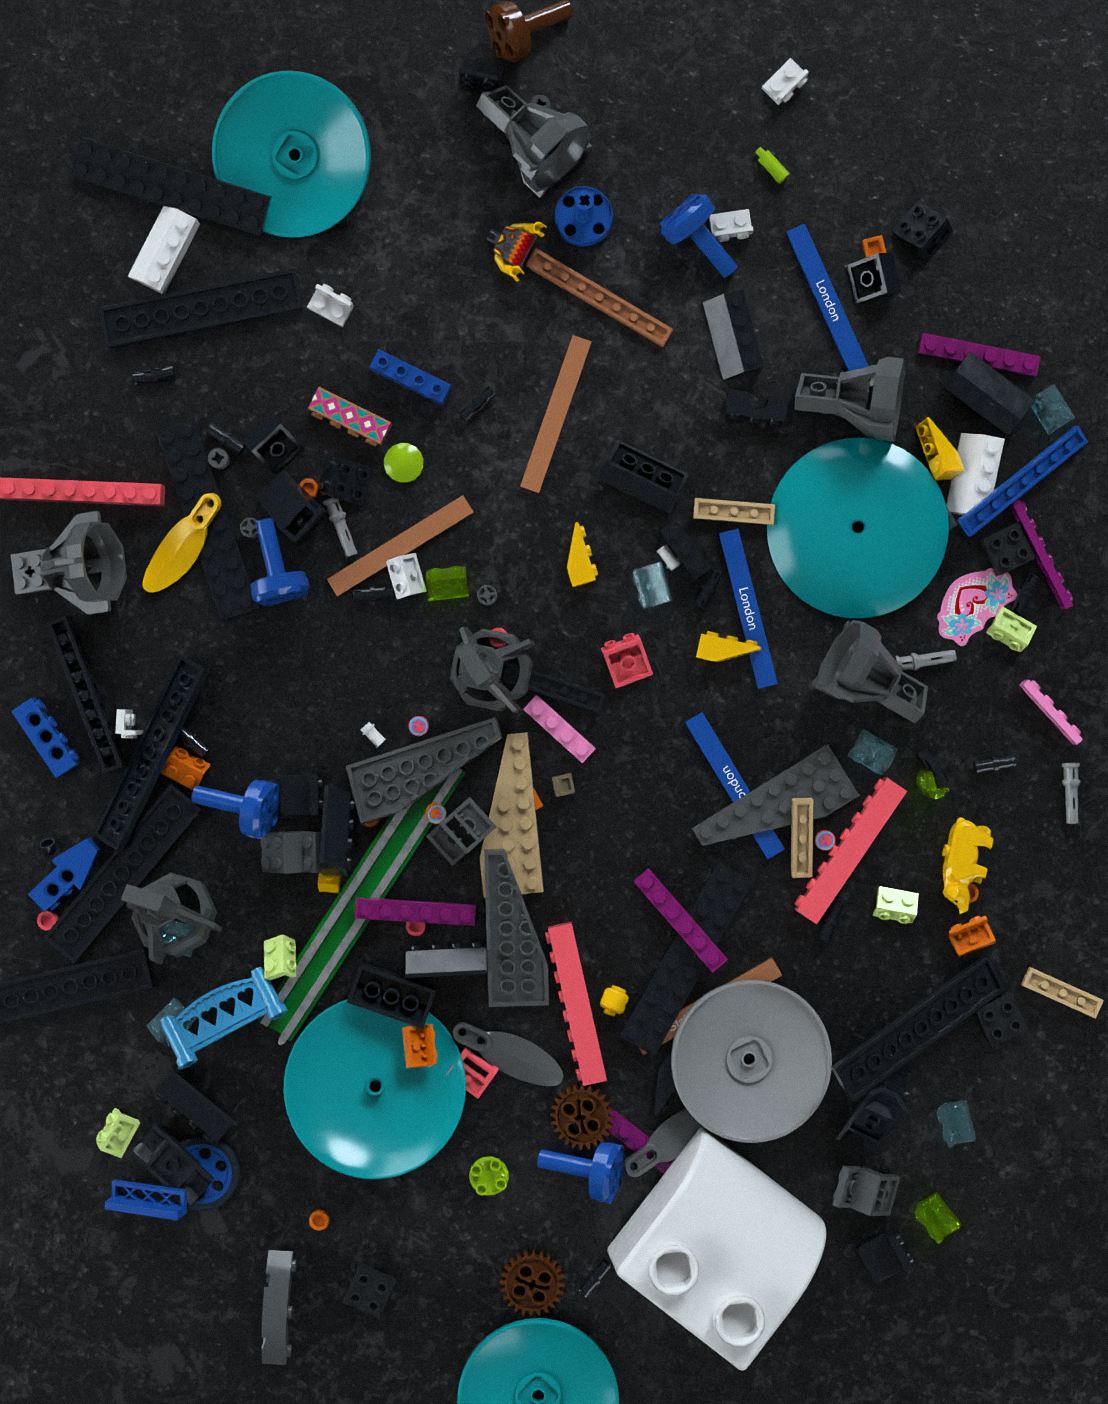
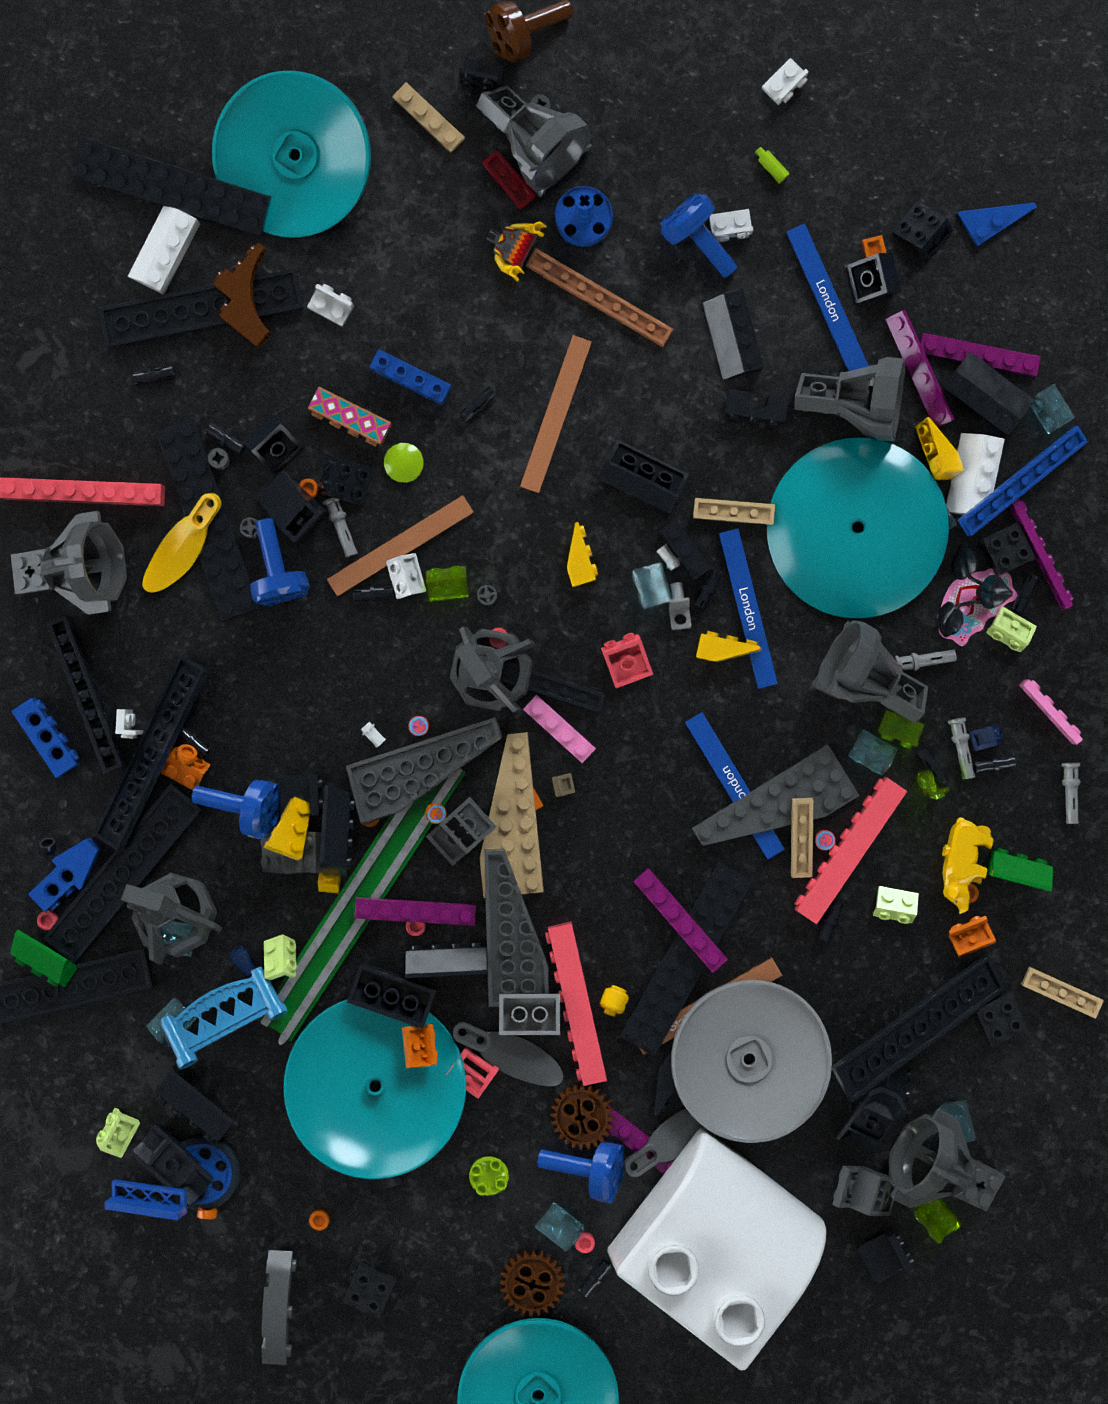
(42, 960): none -> green slope
(186, 754): none -> orange tile
(207, 1214): none -> orange tile
(238, 287): none -> reddish brown arch
(242, 960): none -> dark blue cone
(290, 833): none -> yellow wing
(428, 117): none -> tan plate
(508, 180): none -> dark red plate
(529, 1014): none -> light grey slope
(560, 1227): none -> clear light blue bracket
(585, 1243): none -> coral tile
(679, 606): none -> light grey bracket
(899, 728): none -> clear neon green bracket
(919, 368): none -> magenta plate
(953, 1168): none -> dark grey plate
(961, 739): none -> light grey pin
(986, 737): none -> dark blue bracket
(987, 222): none -> blue wing
(990, 593): none -> black plant
(1020, 869): none -> green slope

